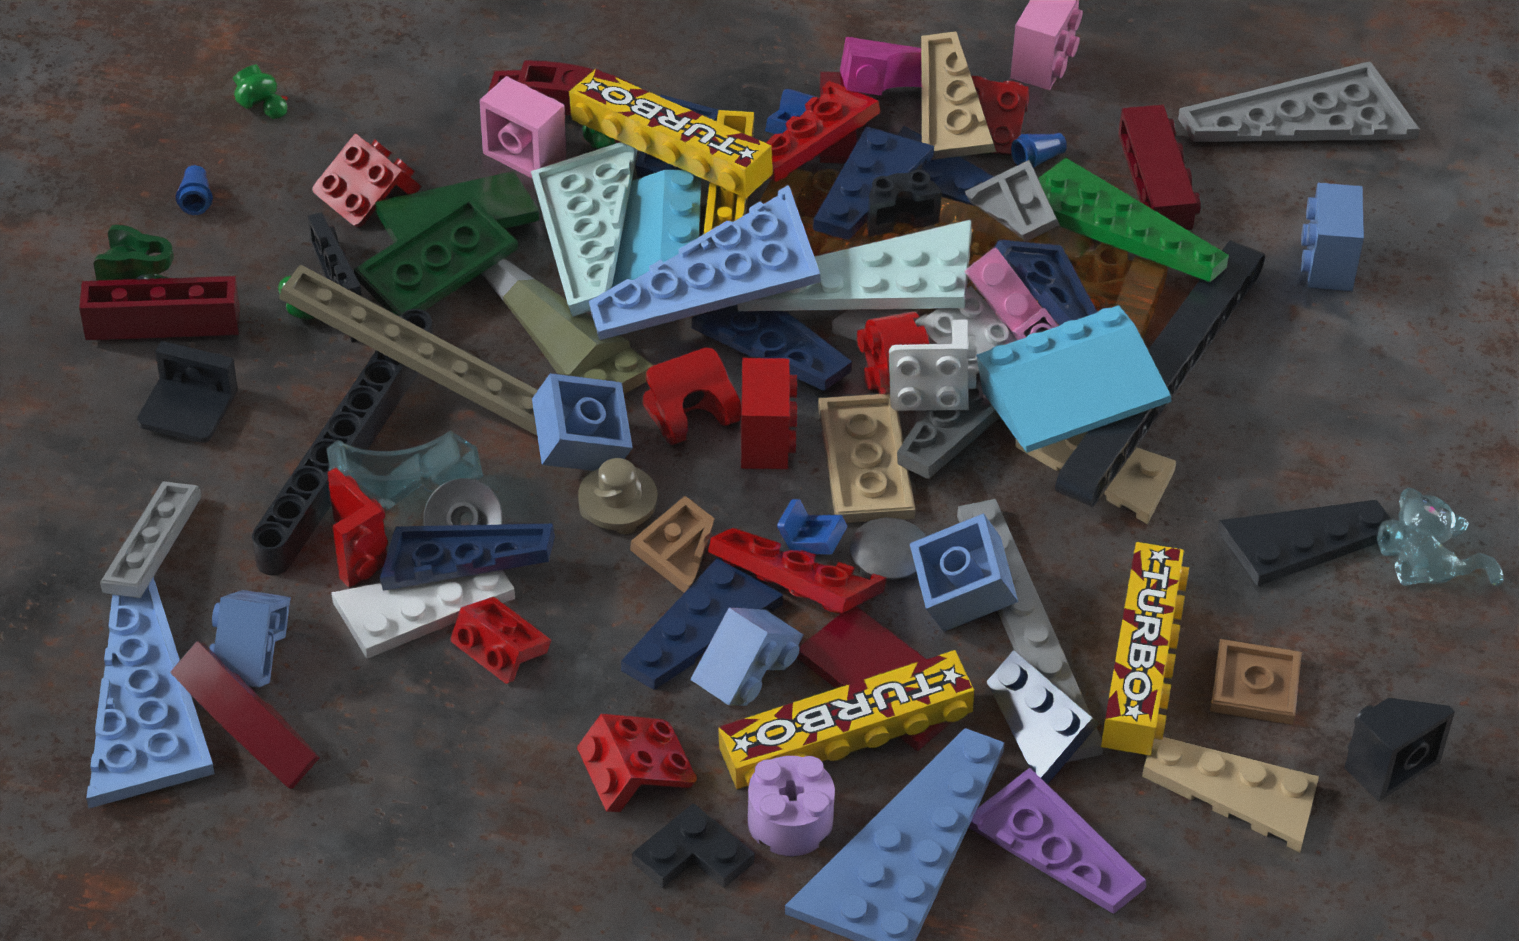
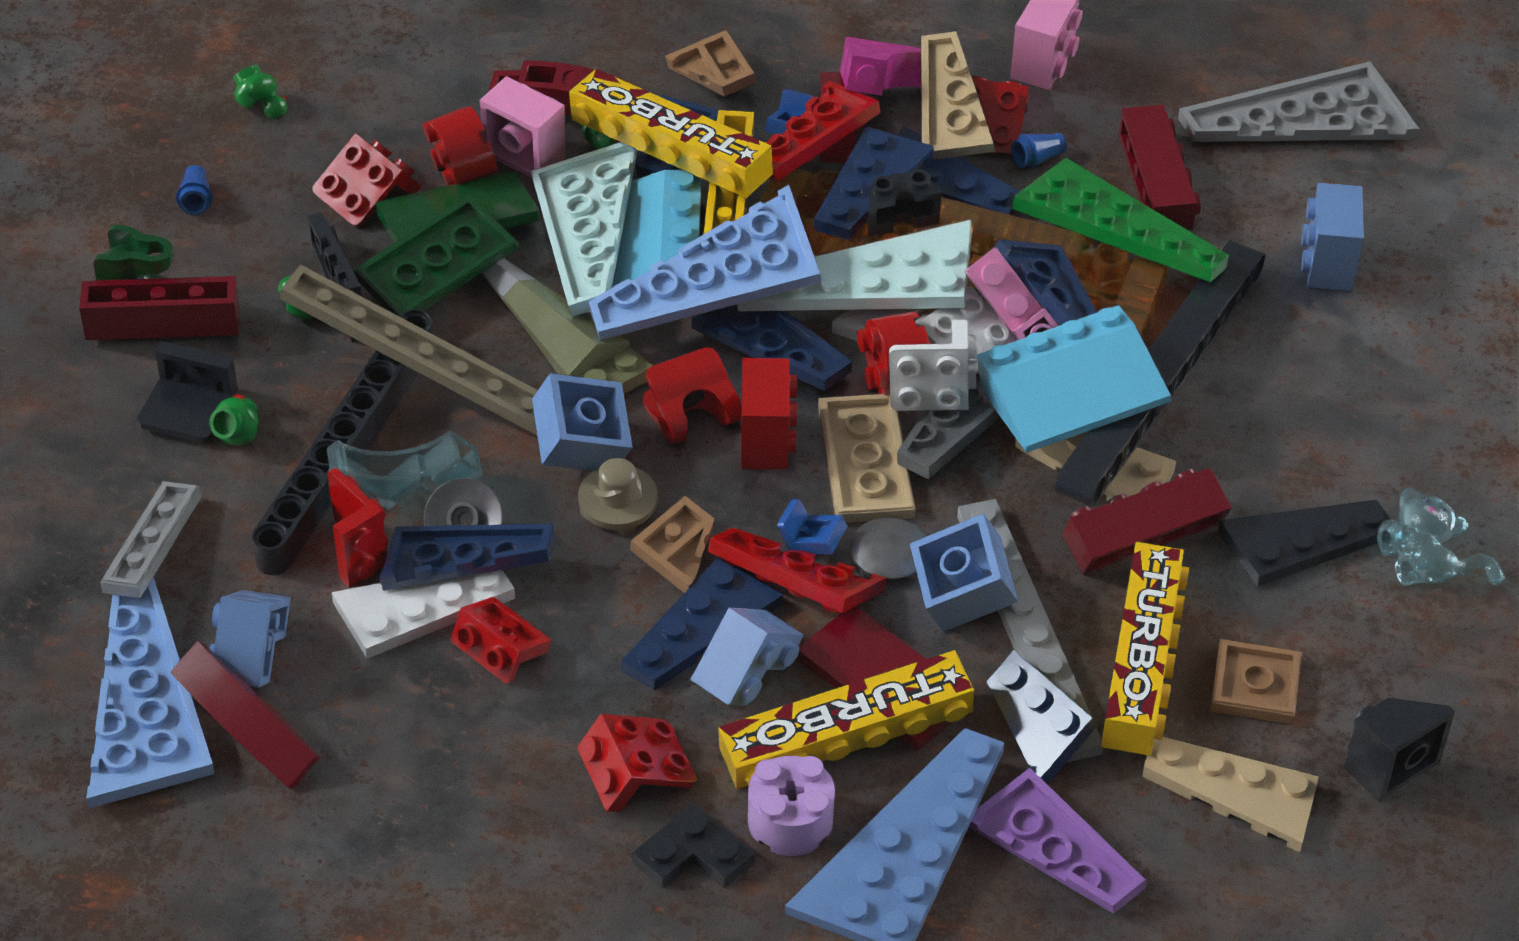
(235, 420): none -> green animal
(460, 146): none -> red brick
(714, 64): none -> medium nougat wing
(1016, 201): light grey wing -> none
(1152, 516): none -> dark red brick

